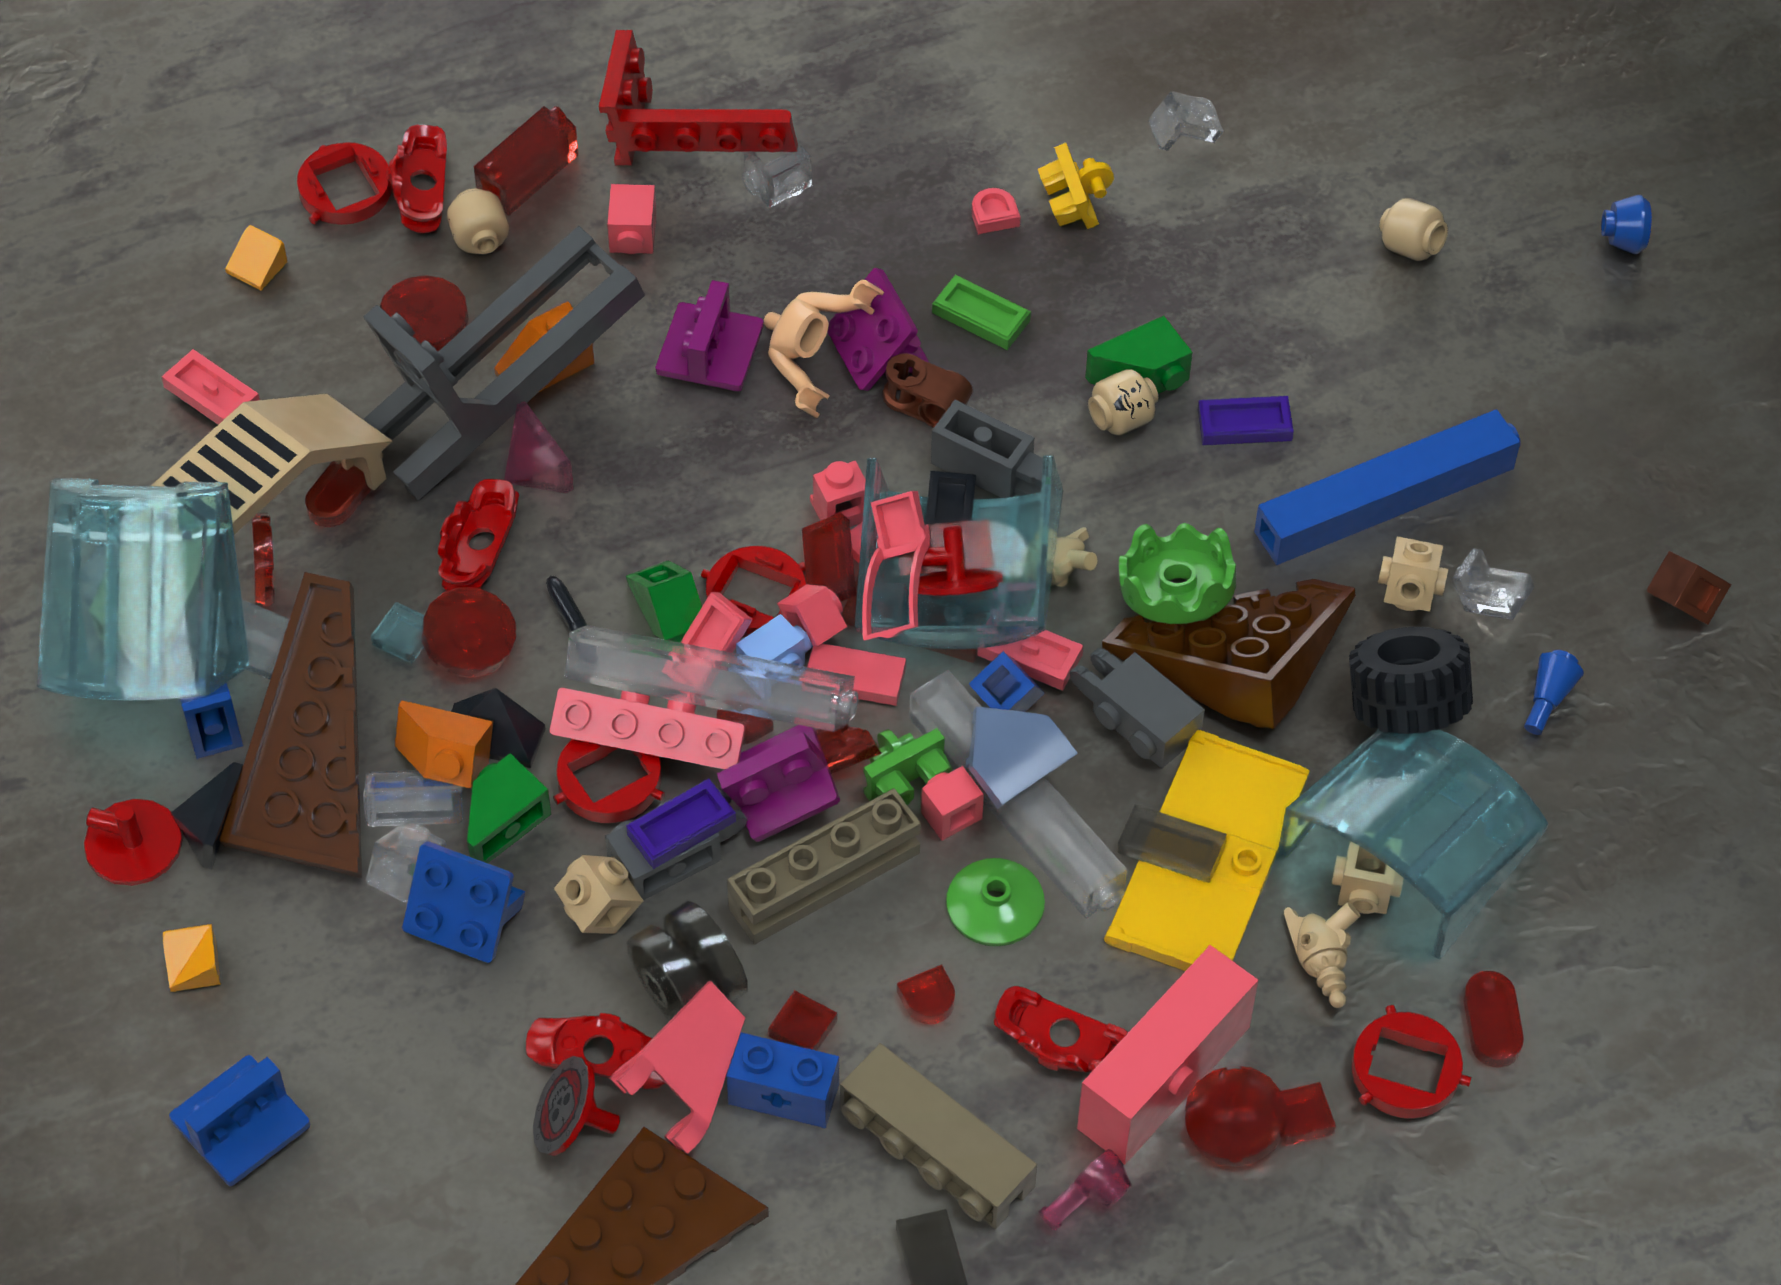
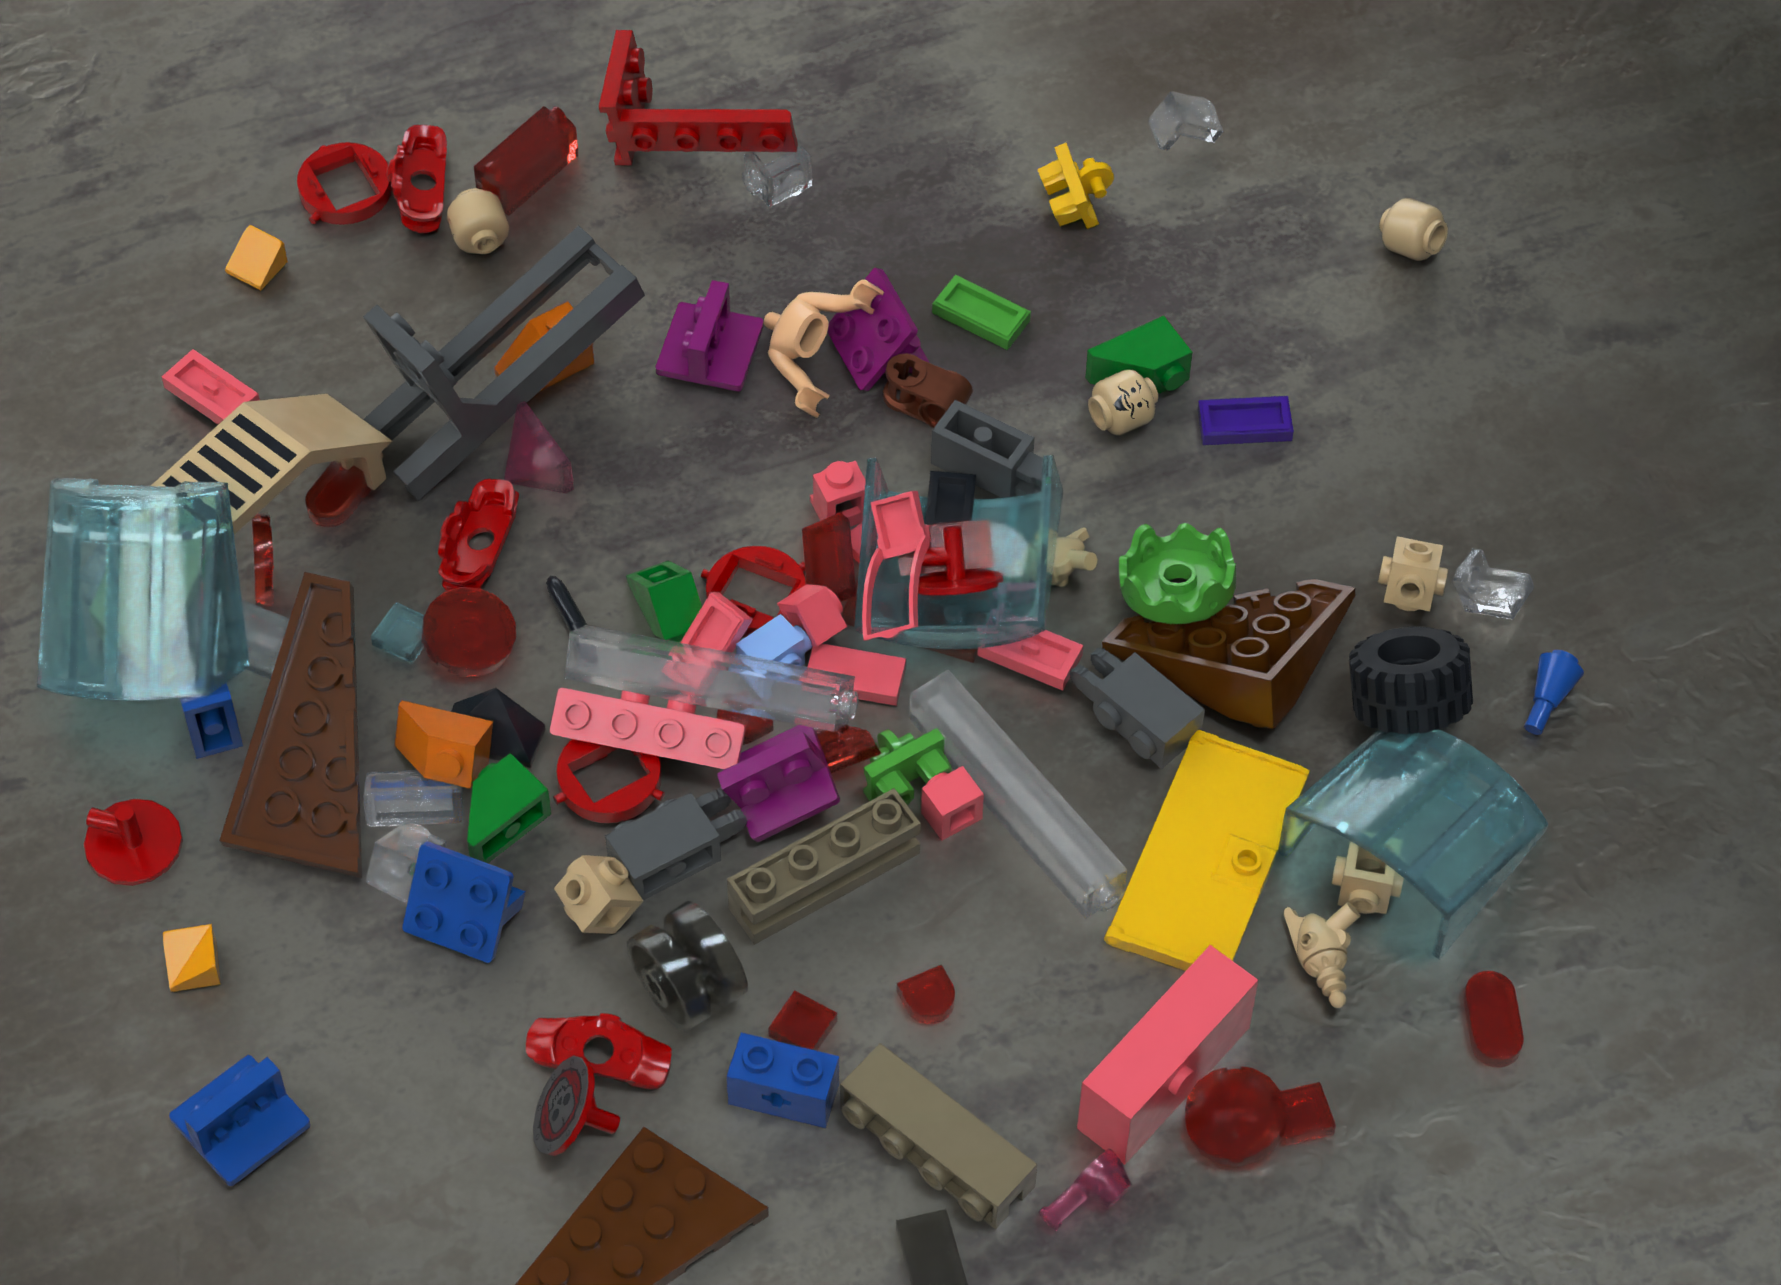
(205, 814): black slope -> none
(430, 307): clear red tile -> none
(632, 219): coral brick -> none
(681, 823): dark purple tile -> none
(691, 1058): coral flag -> none
(990, 918): bright green dish -> none
(994, 211): coral tile -> none
(1006, 685): blue brick -> none
(1014, 751): sand blue slope -> none
(1030, 1019): red piece -> none
(1172, 843): clear smoke tile -> none
(1386, 486): blue brick -> none
(1419, 1033): red piece -> none
(1628, 224): blue cone -> none
(1688, 587): copper panel -> none

